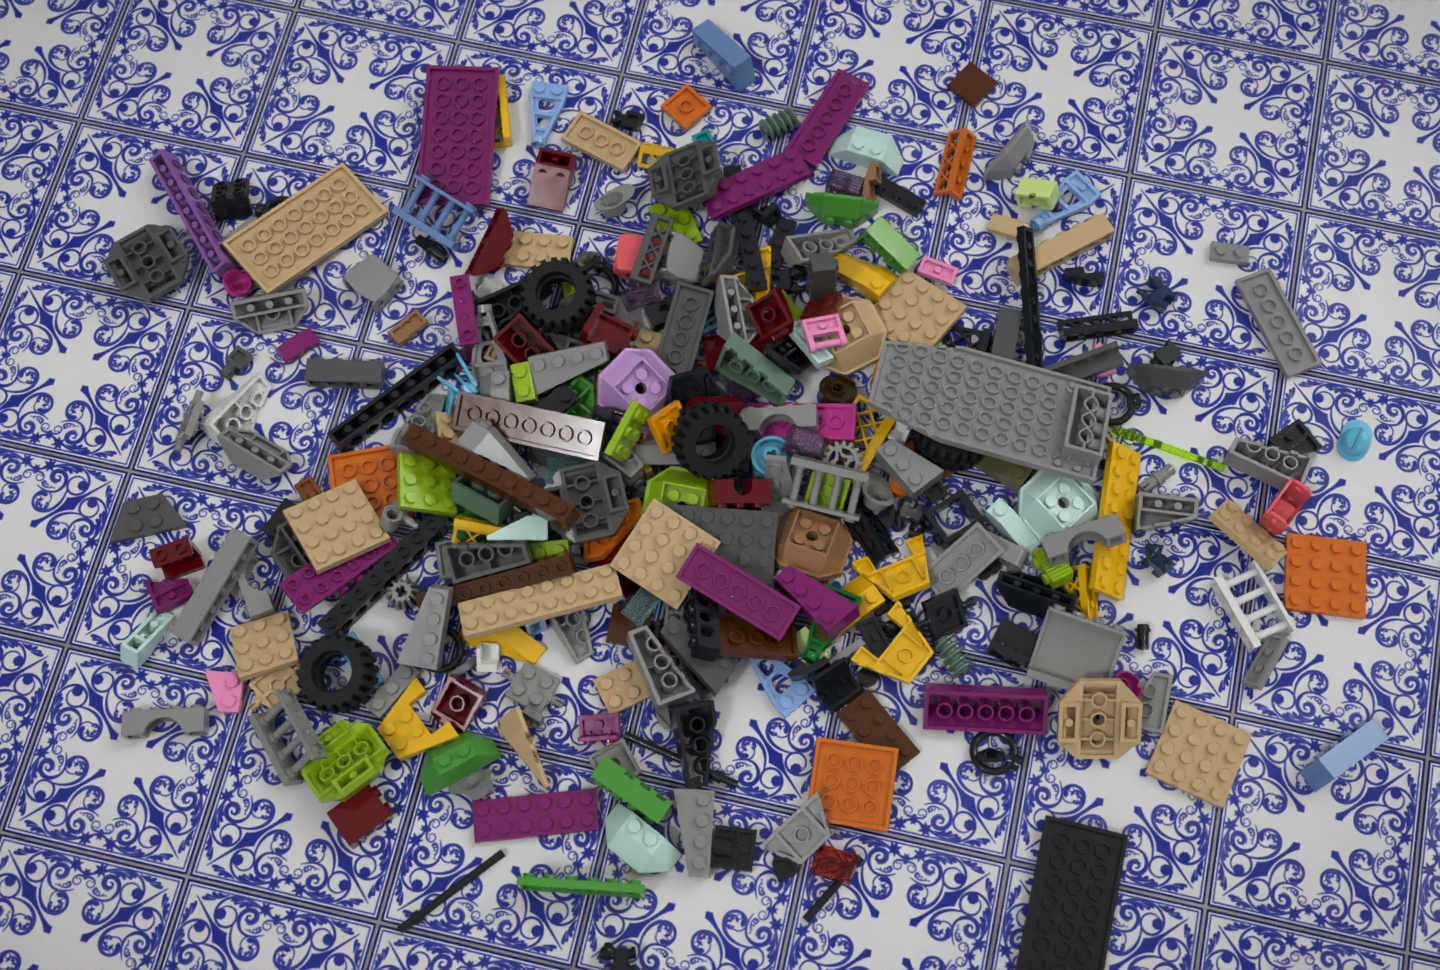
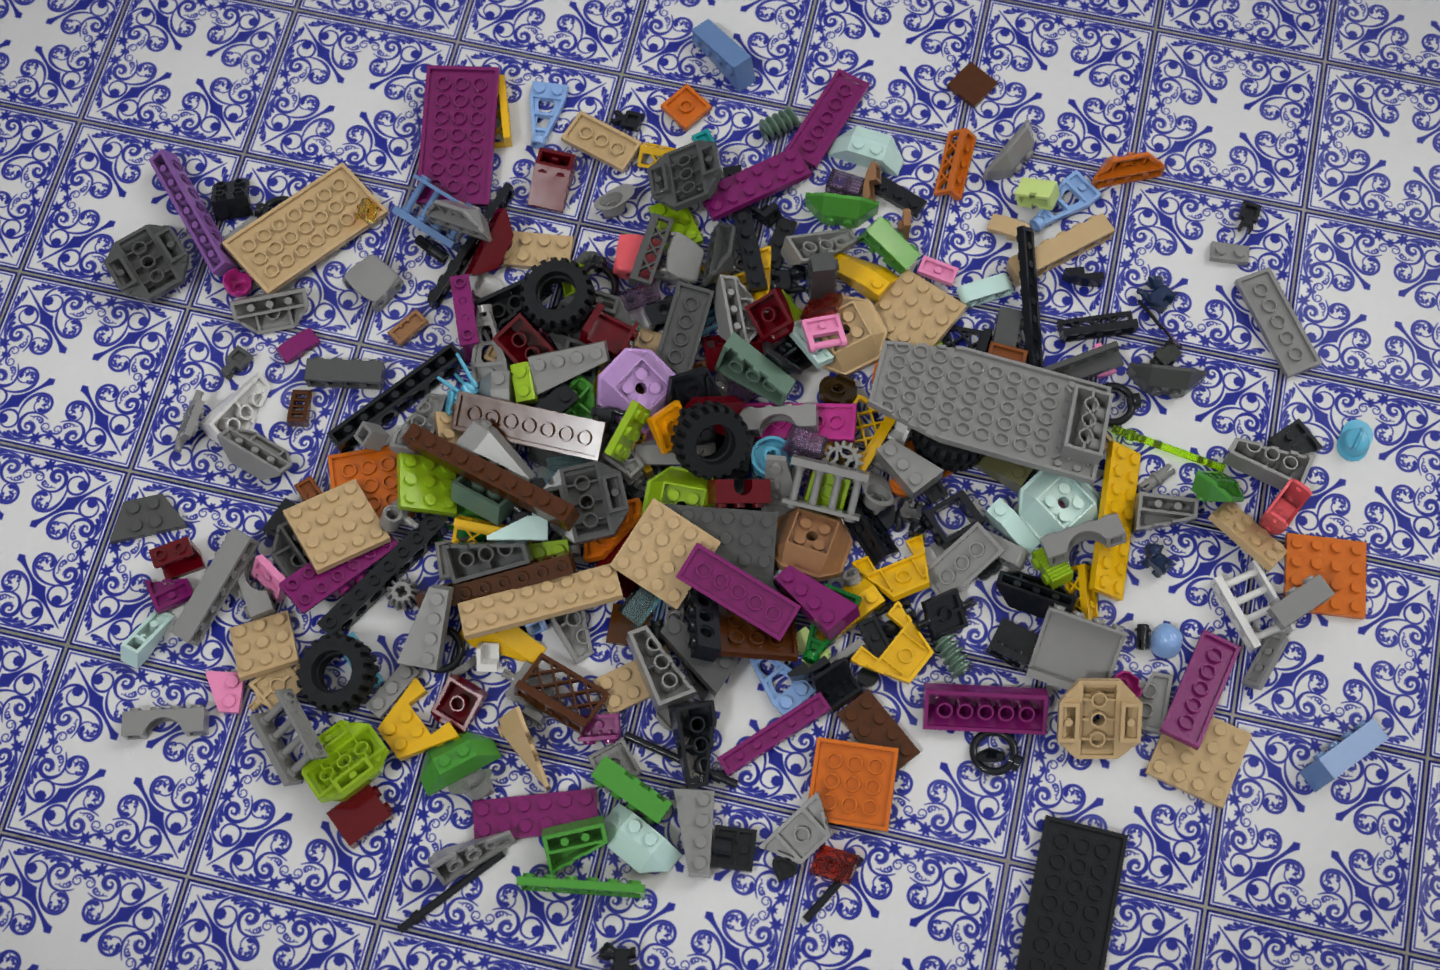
(268, 576): none -> bright pink plate
(302, 421): none -> reddish brown slope
(367, 211): none -> clear yellow tile
(371, 436): none -> light grey brick
(459, 218): none -> light grey wedge
(460, 858): none -> light grey wedge
(467, 250): none -> black plate
(555, 708): none -> reddish brown fence
(573, 840): none -> bright green wedge
(774, 734): none -> magenta plate
(852, 577): none -> light grey bush
(905, 223): none -> medium nougat plate
(985, 290): none -> light aqua beam
(1008, 352): none -> dark orange tile
(1127, 169): none -> orange wedge
(1158, 323): none -> black piece
(1166, 641): none -> light blue hair
(1200, 689): none -> magenta plate
(1216, 487): none -> bright green wedge
(1249, 215): none -> black plate
(1300, 601): none -> light grey wedge

